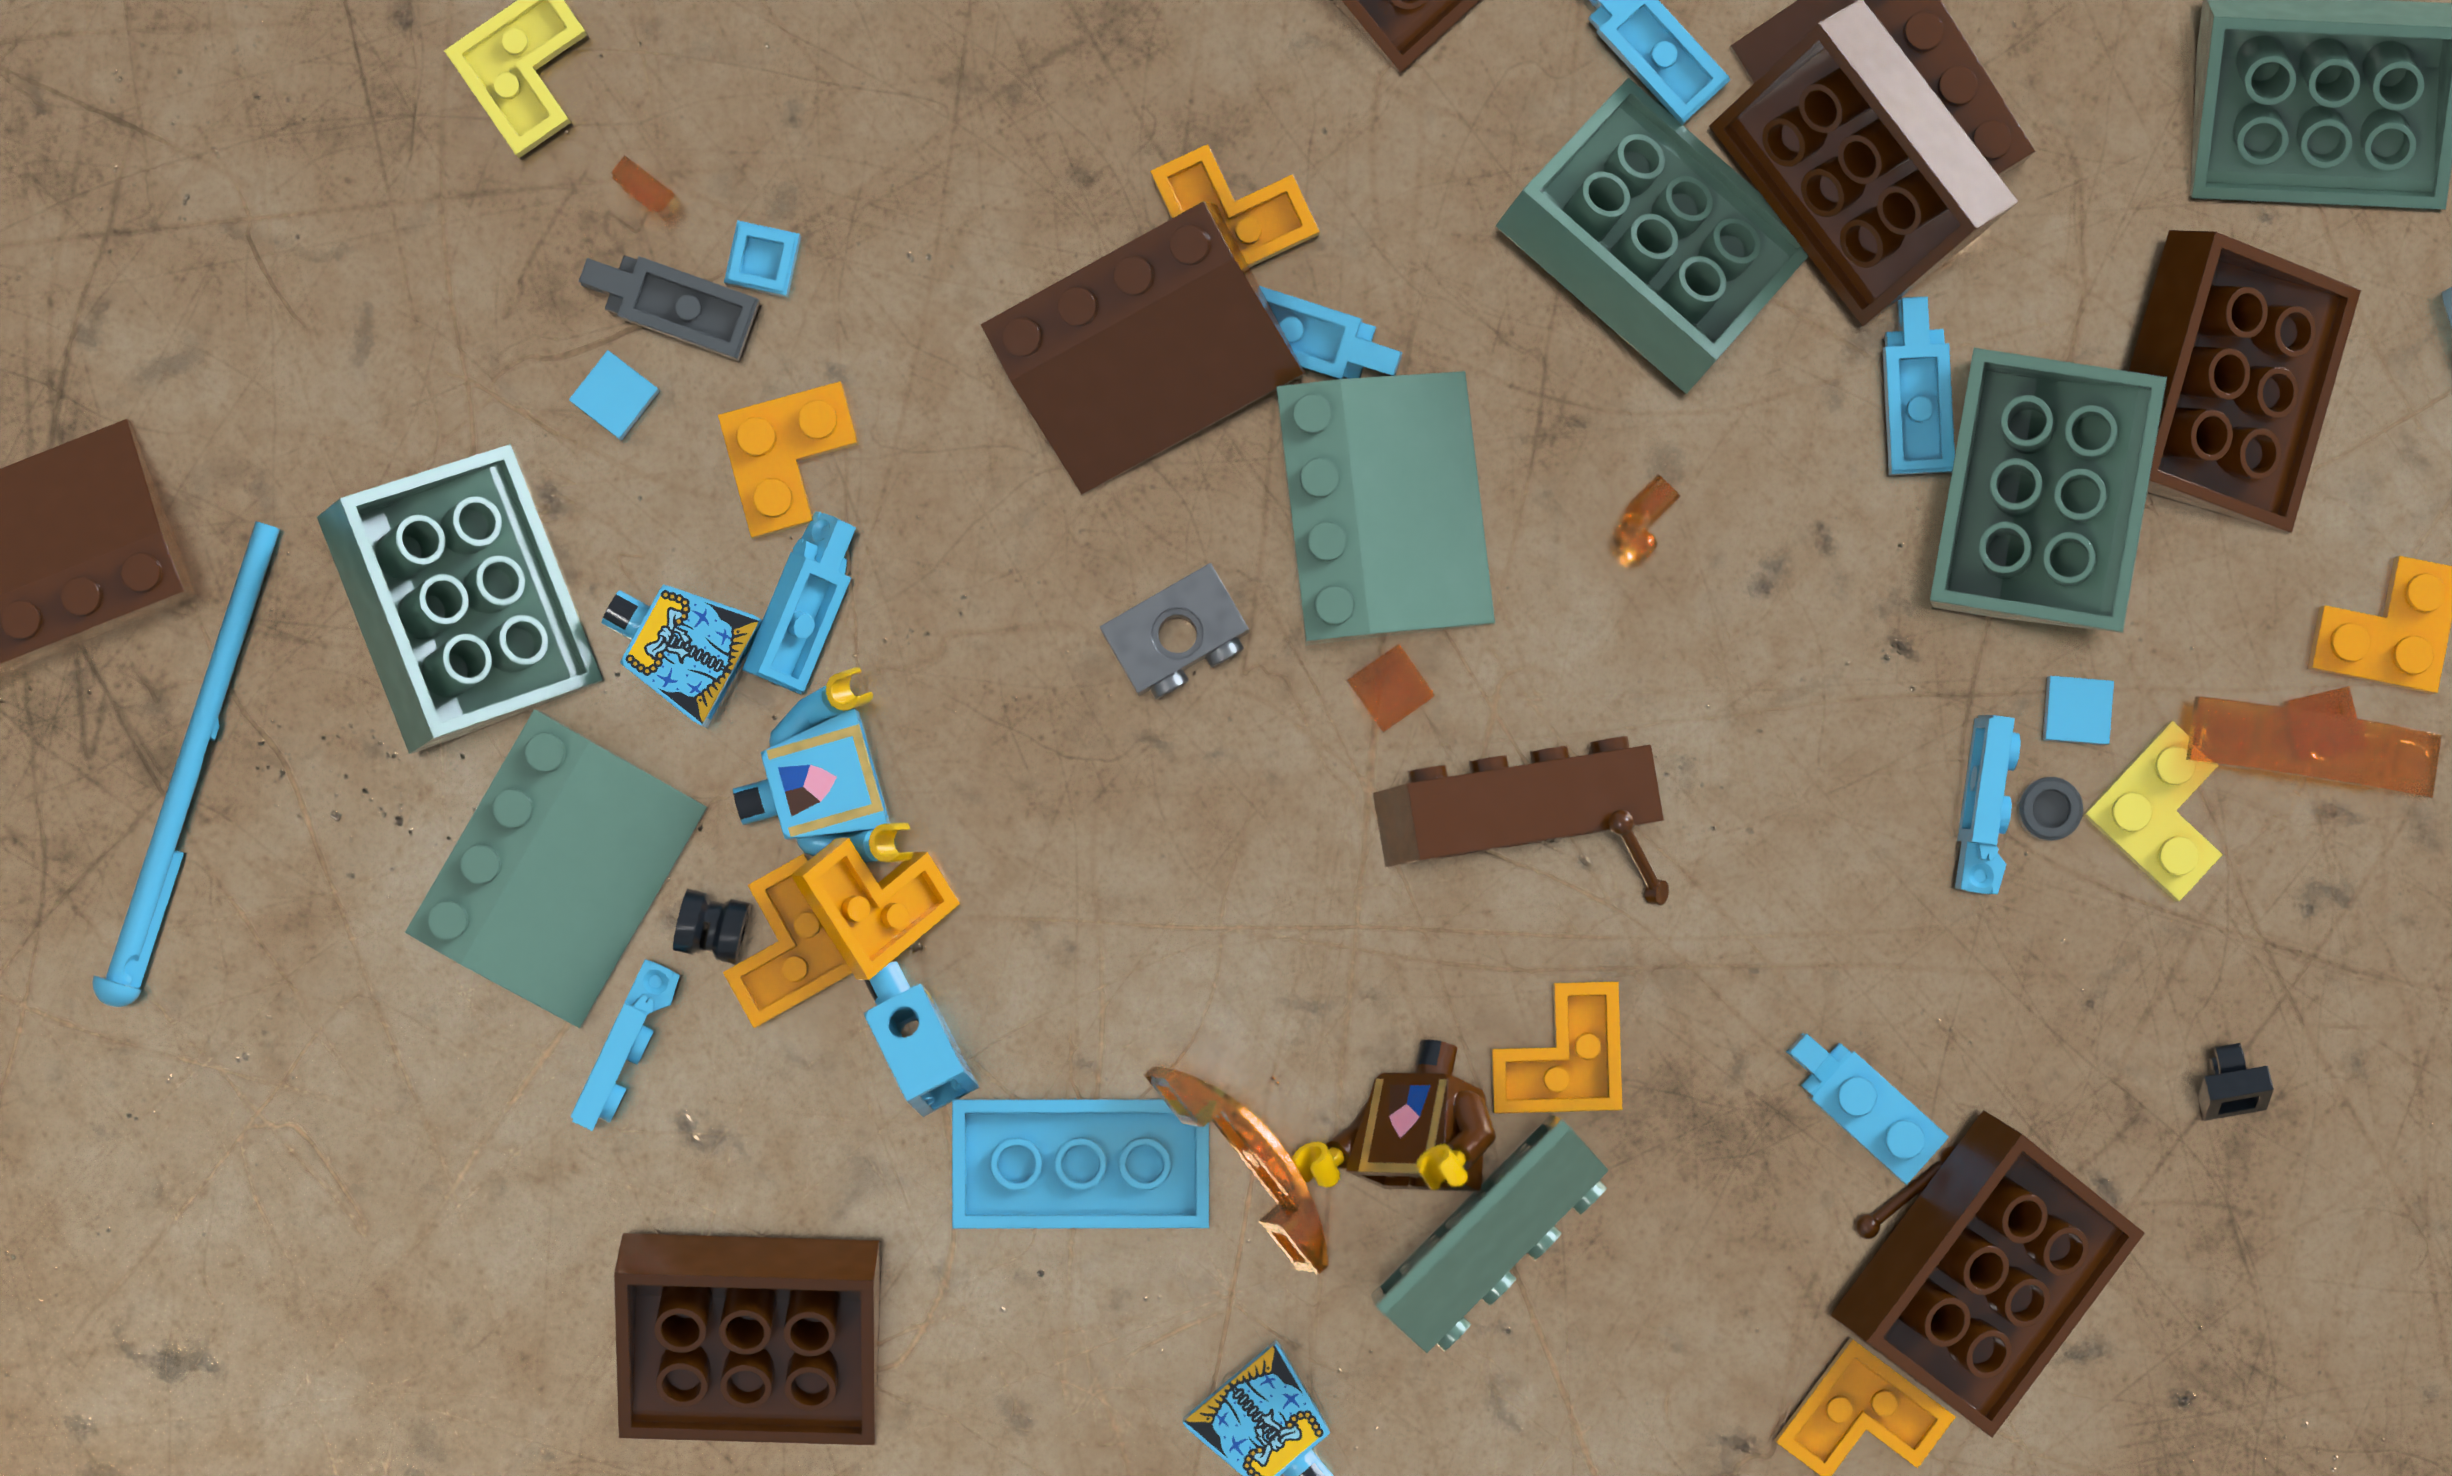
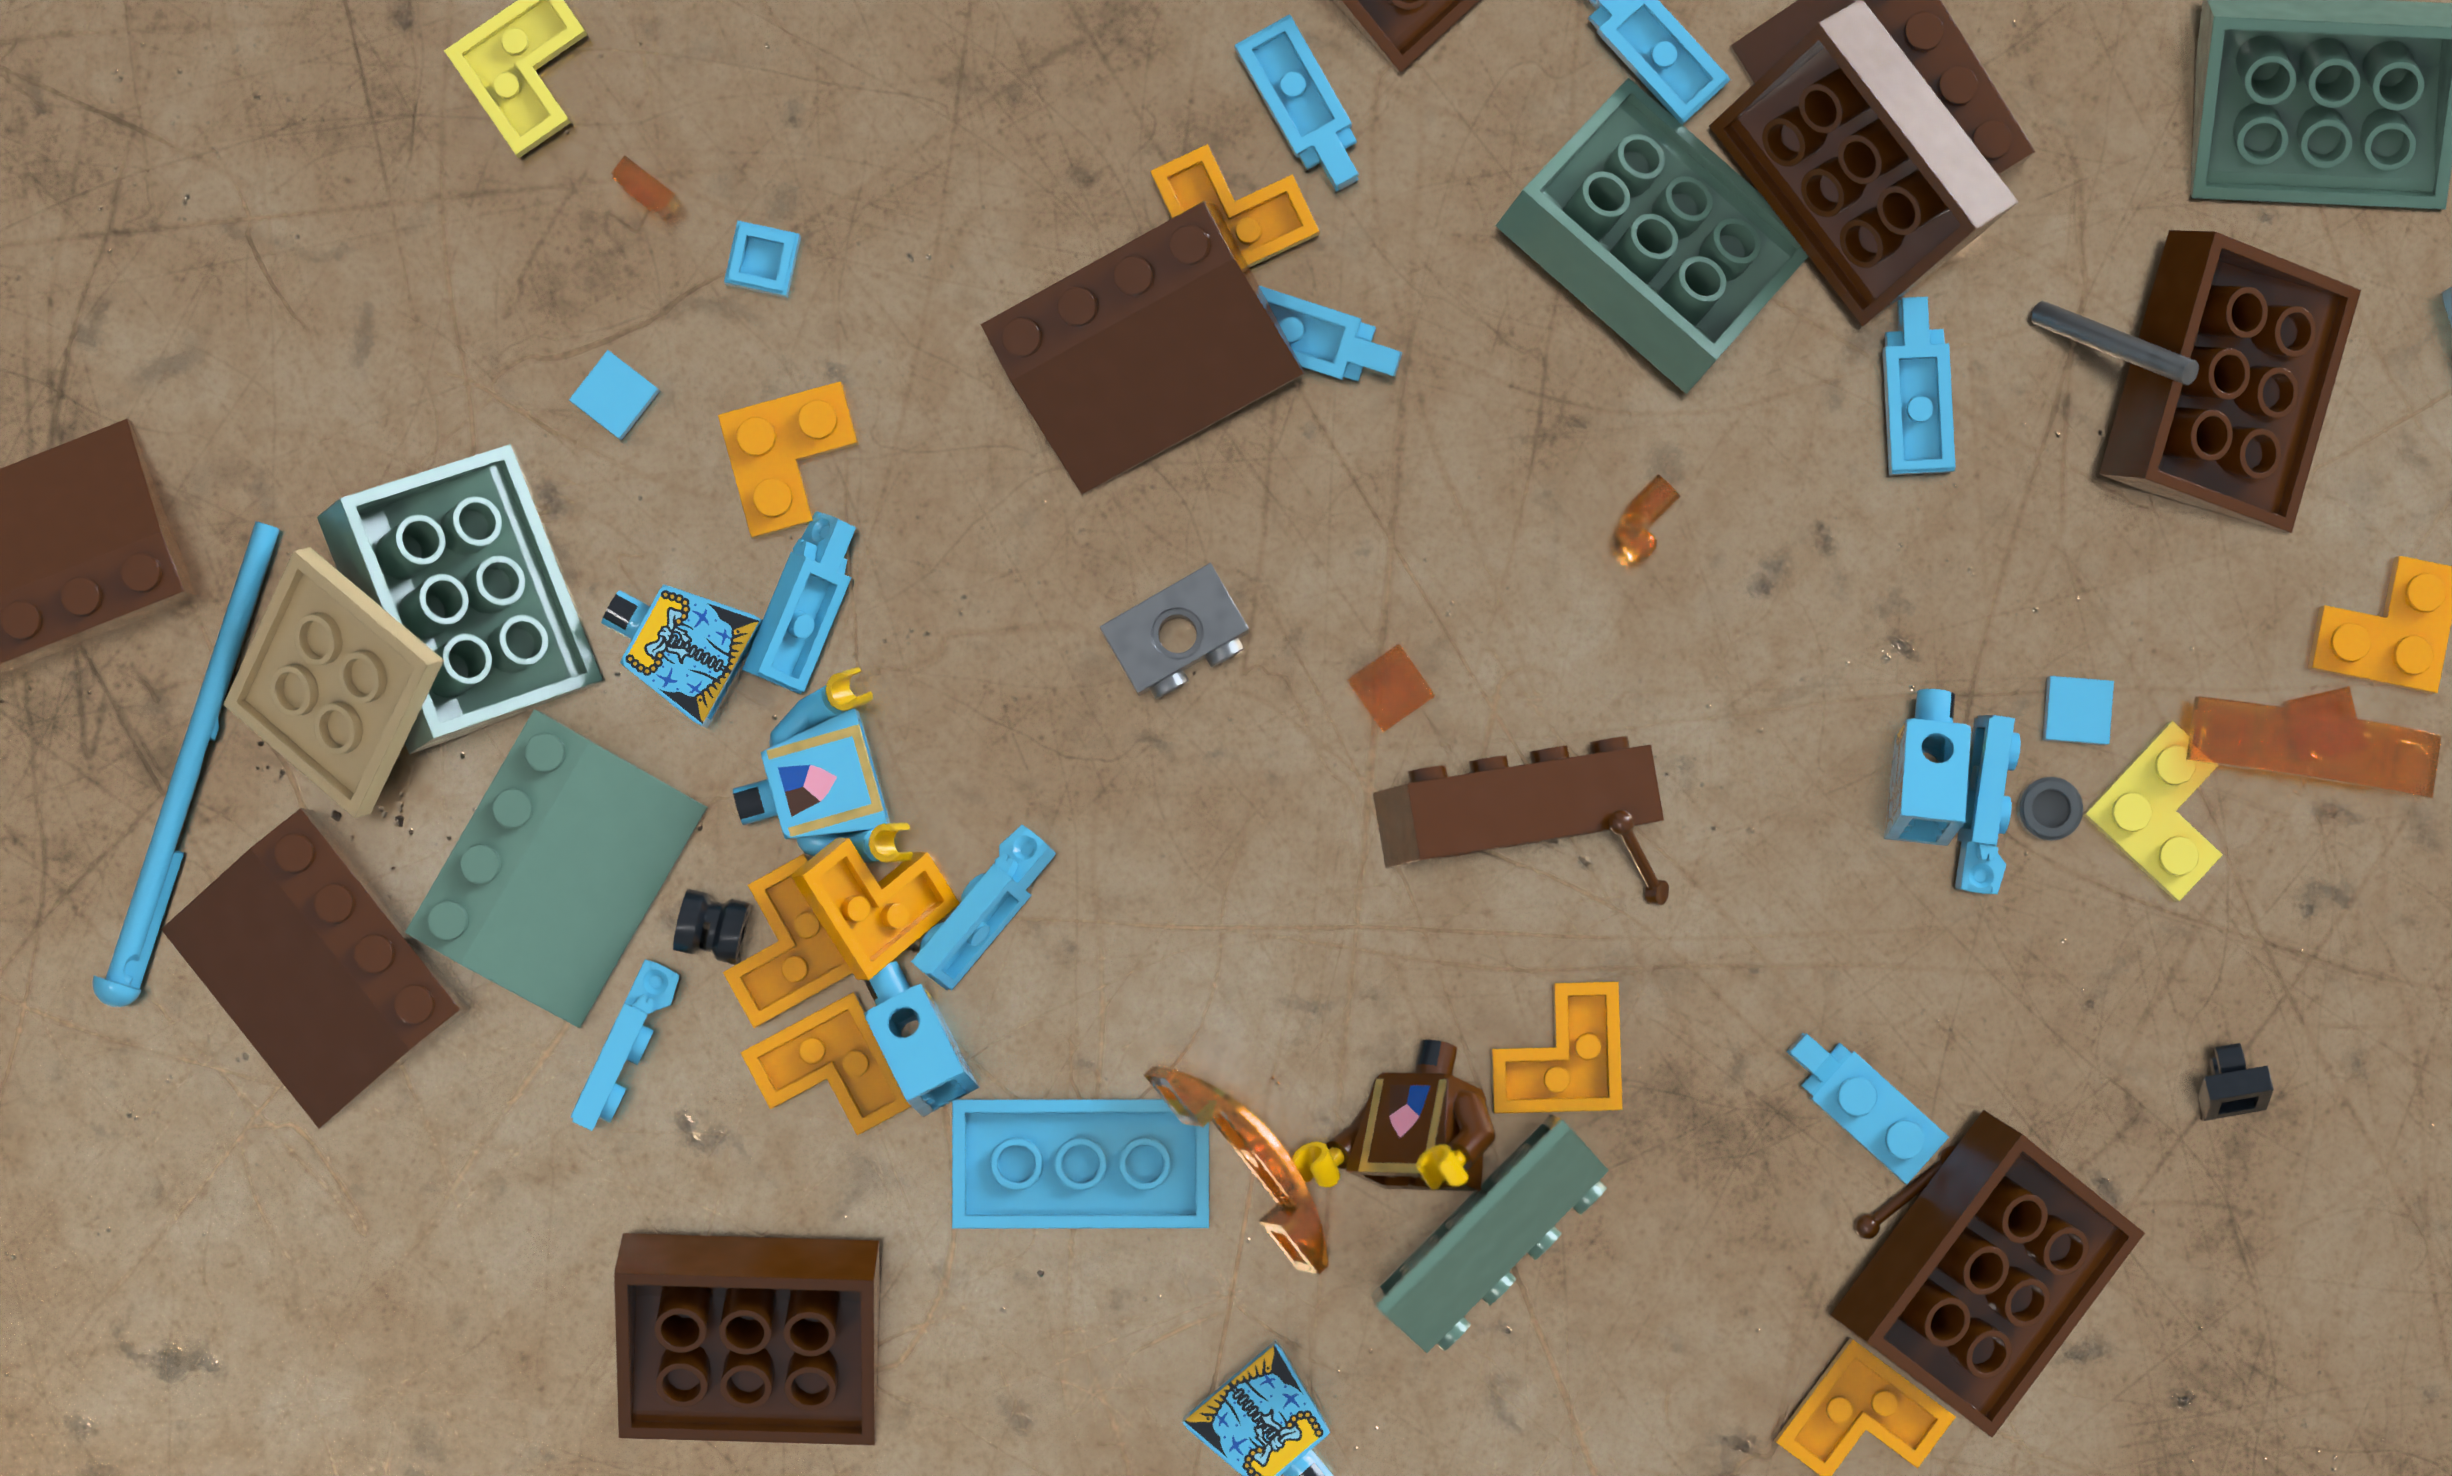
(314, 966): none -> reddish brown slope
(333, 682): none -> tan plate
(674, 303): dark grey hinge -> none
(831, 1047): none -> light orange plate
(984, 909): none -> medium azure hinge
(1300, 99): none -> medium azure hinge
(1384, 506): sand green slope -> none
(1925, 796): none -> medium azure torso
(2047, 491): sand green slope -> none
(2115, 343): none -> flat silver bar

